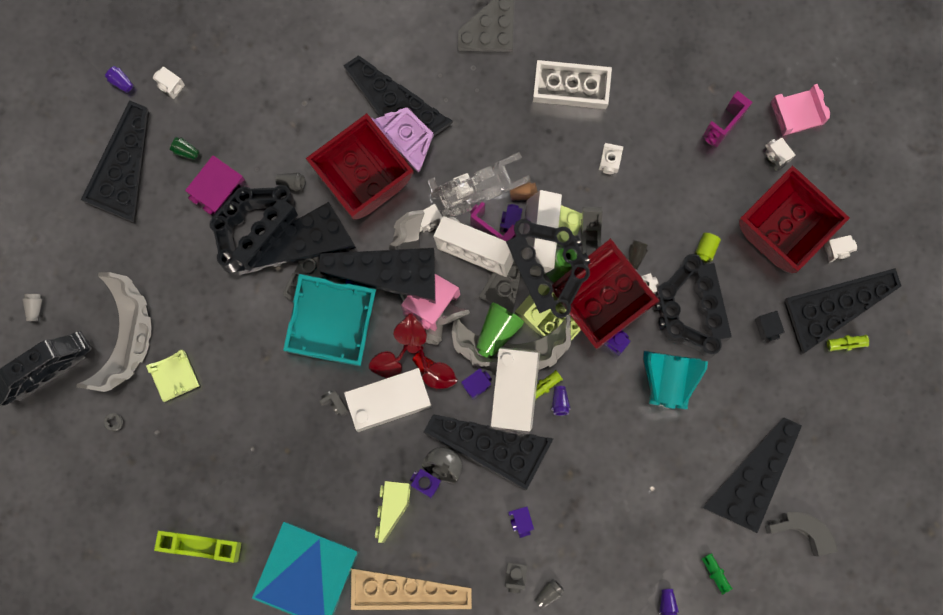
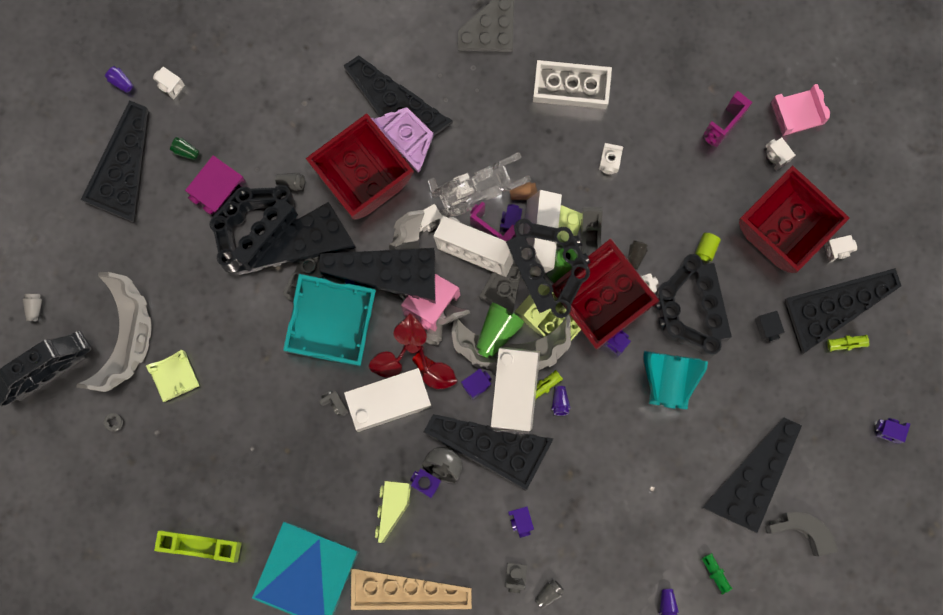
(892, 430): none -> dark purple brick

